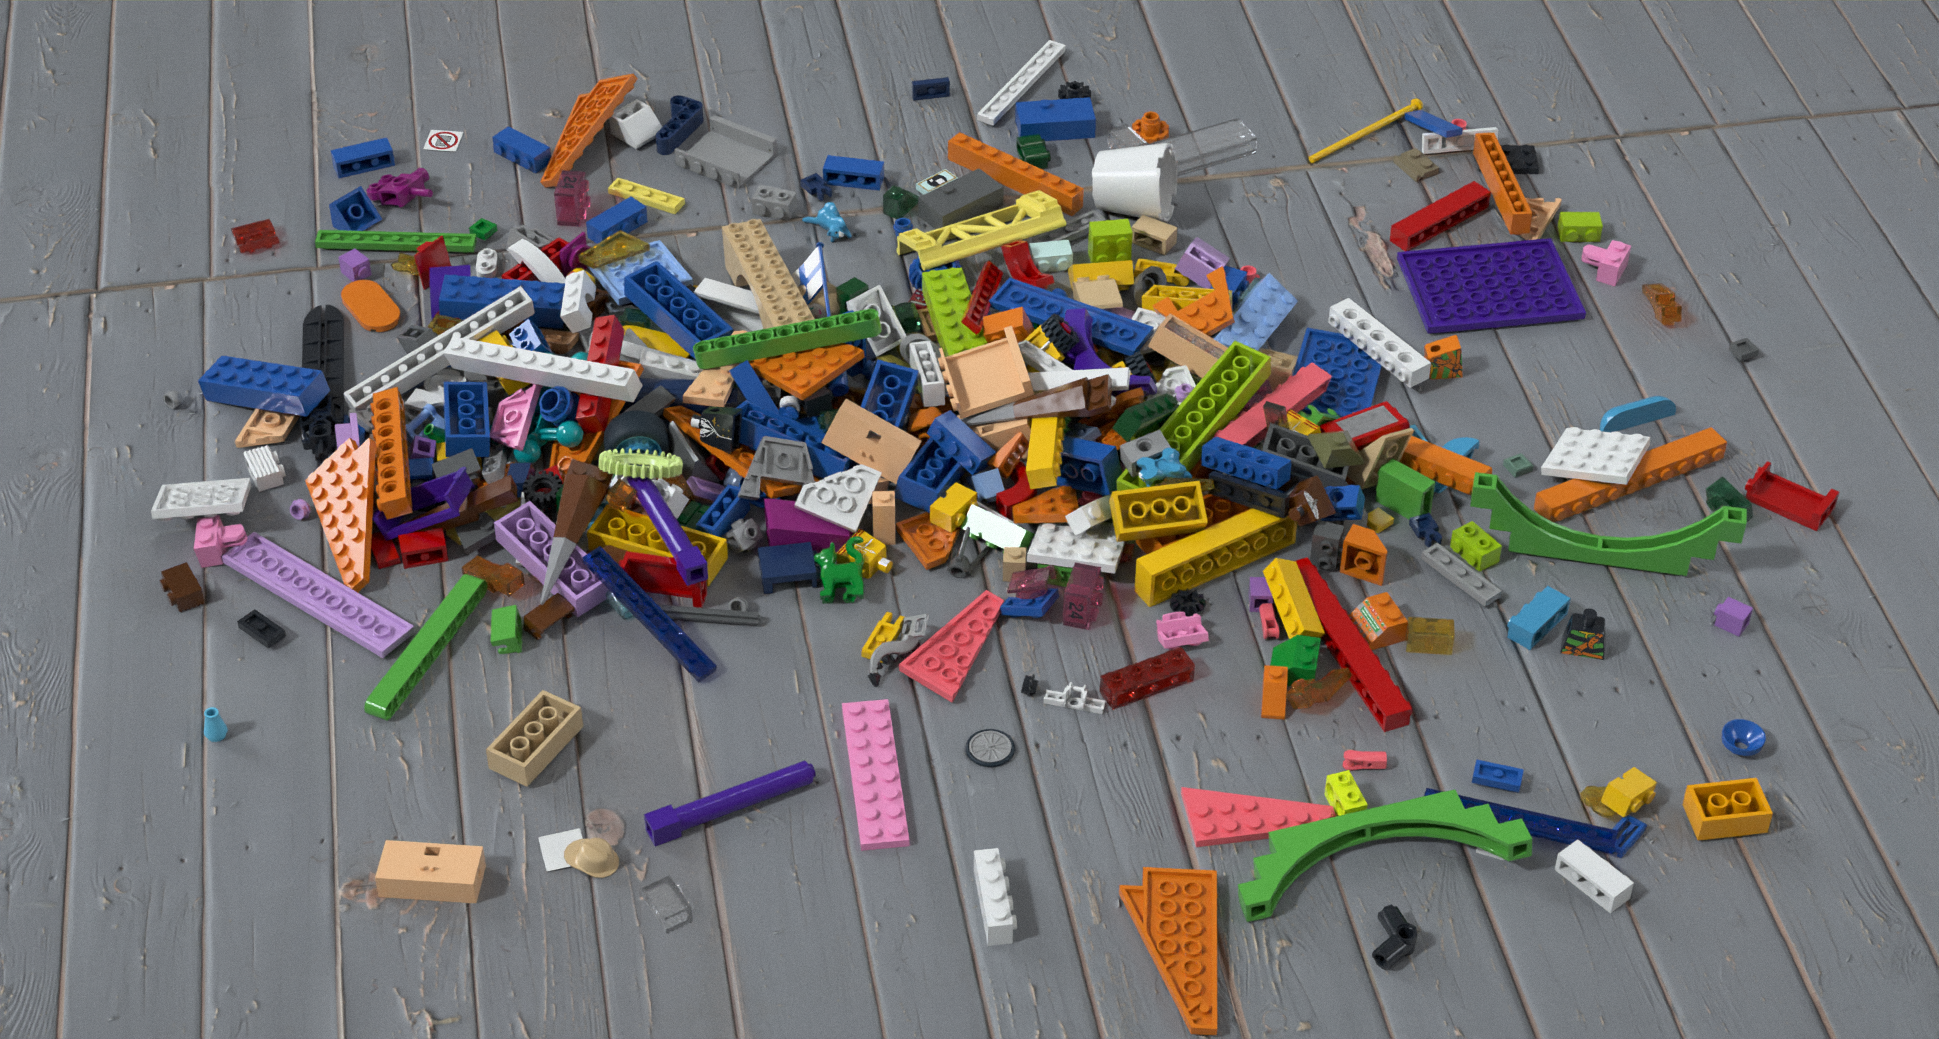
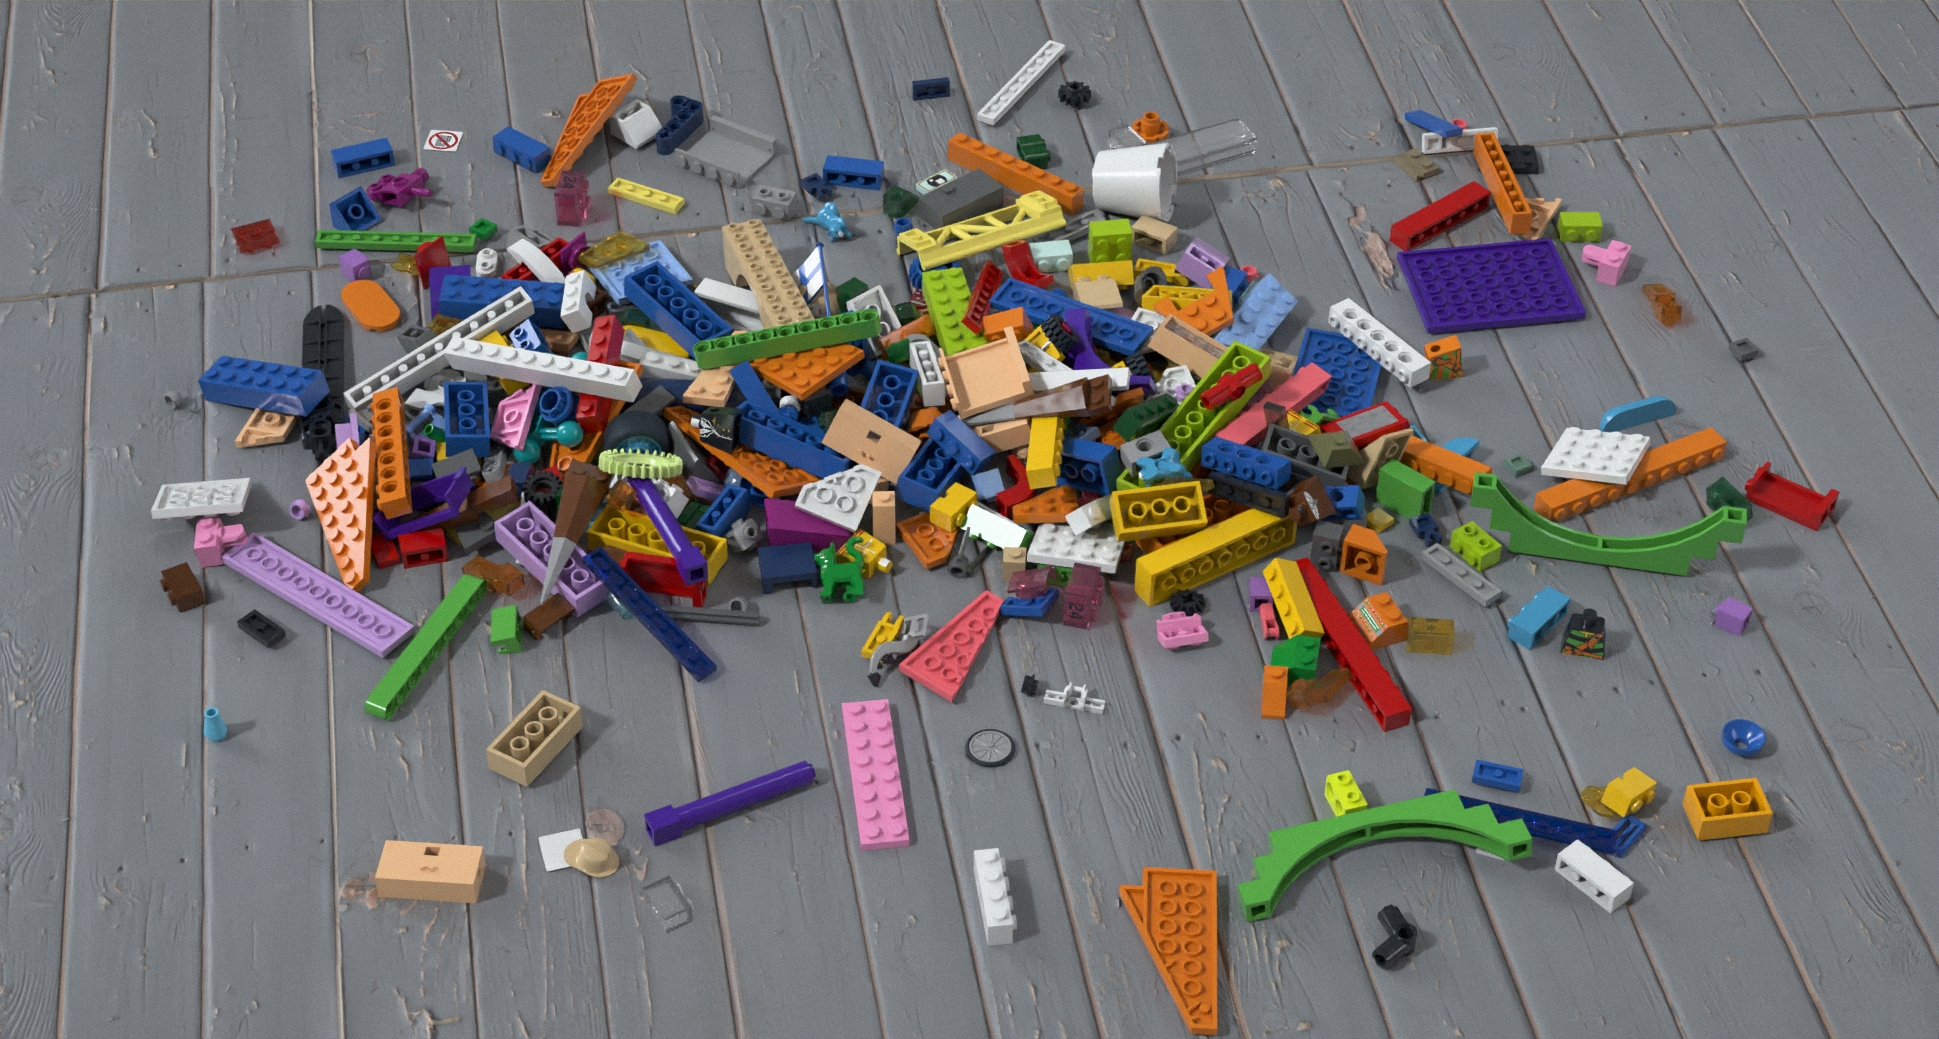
(264, 468): white brick -> none
(624, 216): blue brick -> none
(777, 461): light grey wing -> none
(898, 351): none -> green brick
(919, 326): none -> orange plate
(1009, 455): orange slope -> none
(1056, 119): blue brick -> none
(1147, 678): clear red brick -> none
(1231, 386): none -> red piece
(1235, 818): coral wing -> none
(1364, 760): coral bar -> none
(1416, 104): yellow bar -> none

